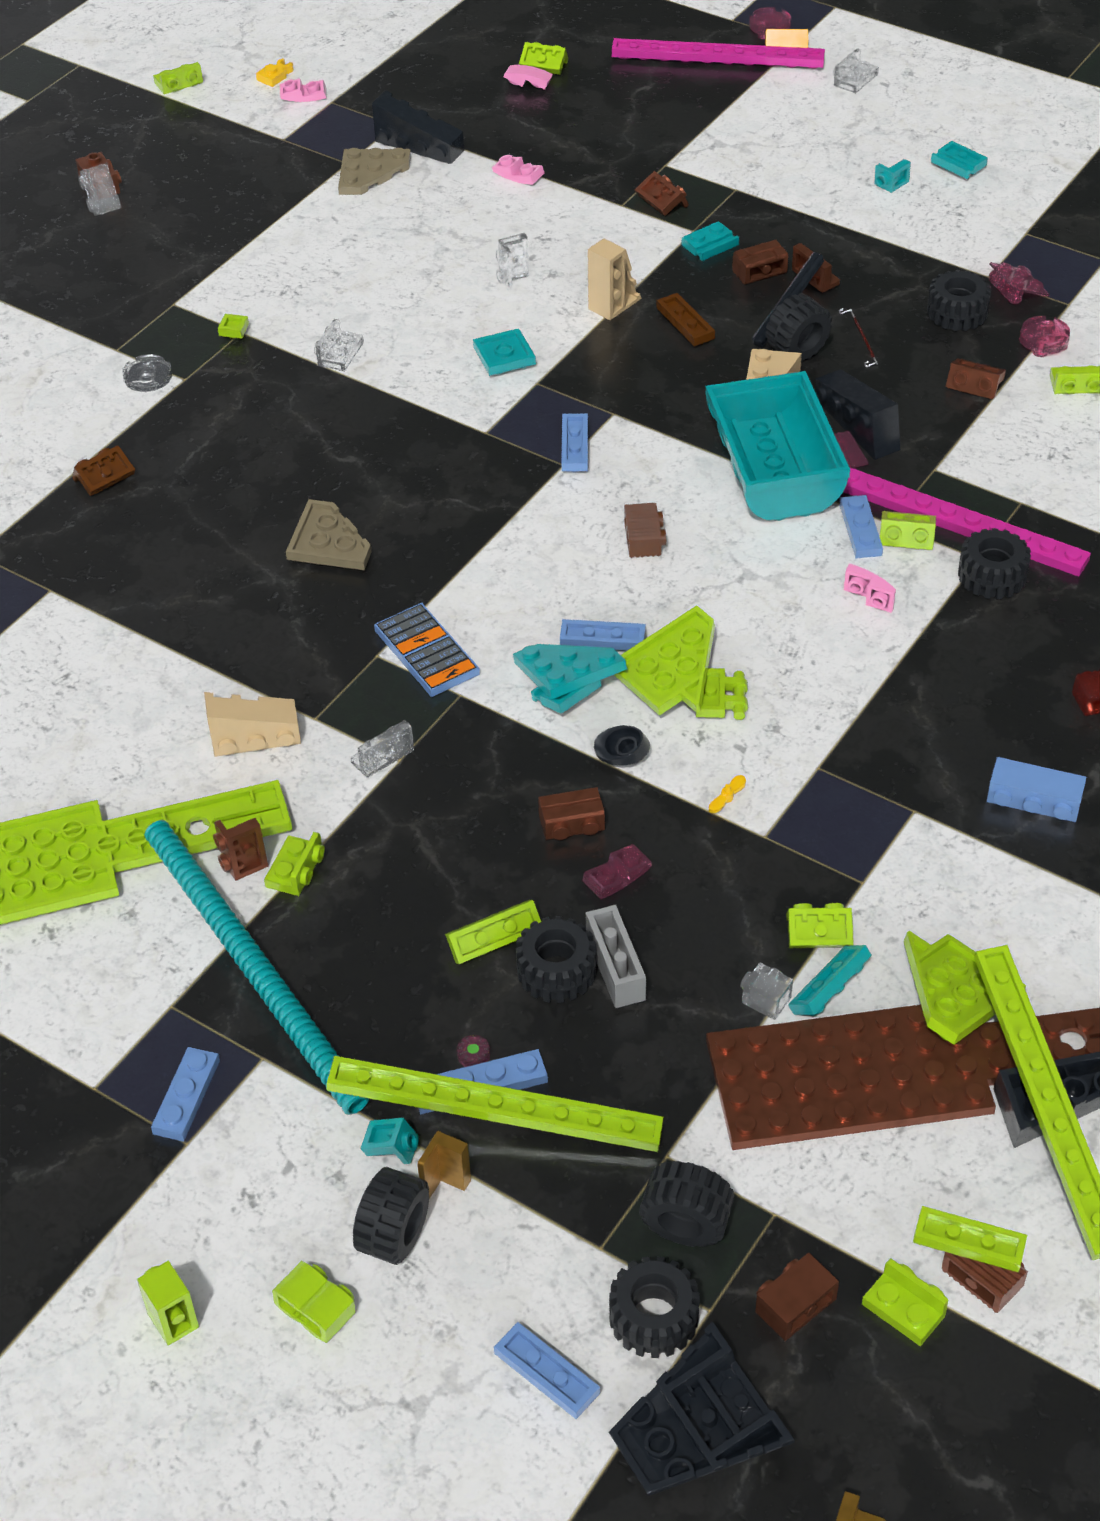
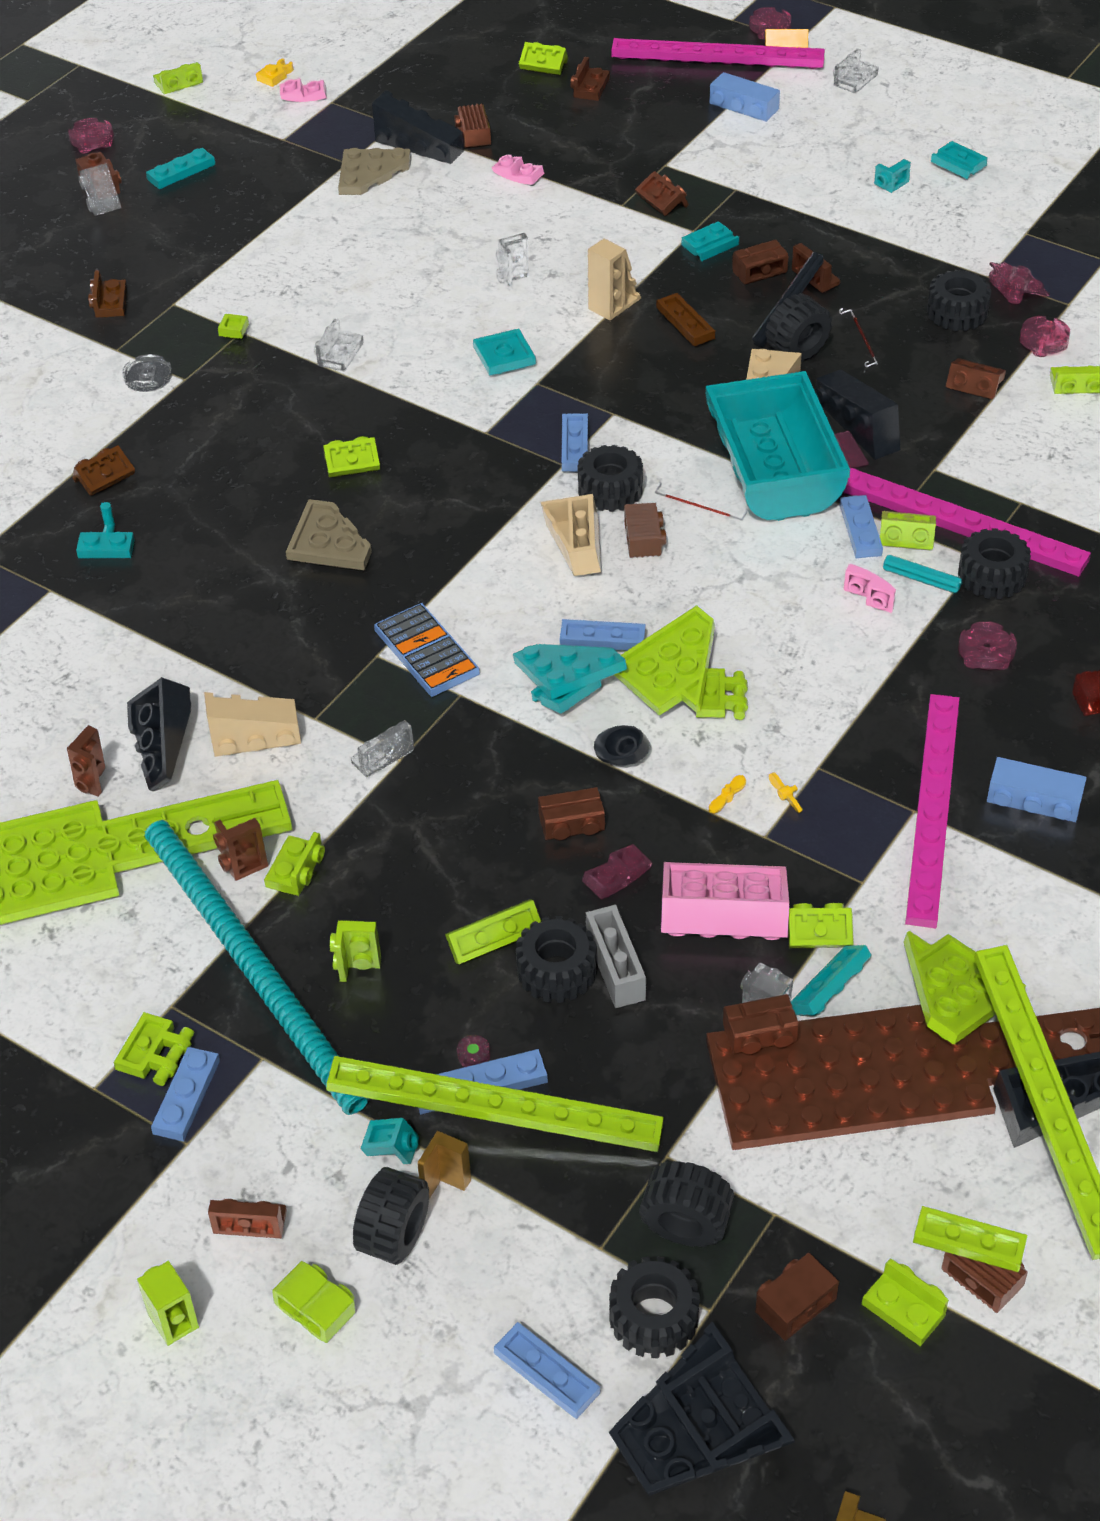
(87, 761): none -> copper bracket
(91, 134): none -> clear pink plate
(106, 543): none -> teal plate
(107, 297): none -> reddish brown bracket
(144, 1045): none -> lime plate
(159, 724): none -> black wedge
(180, 168): none -> teal plate
(247, 1218): none -> copper bracket
(351, 456): none -> lime bracket
(355, 946): none -> lime bracket
(474, 124): none -> copper brick
(520, 73): bright pink slope -> none
(576, 531): none -> tan wedge
(589, 82): none -> copper bracket
(612, 476): none -> black tyre
(701, 506): none -> clear red piece
(725, 900): none -> bright pink slope
(744, 96): none -> medium blue brick
(760, 1024): none -> copper brick
(785, 792): none -> yellow piece
(922, 573): none -> teal axle
(932, 812): none -> dark pink plate
(996, 656): none -> clear pink plate

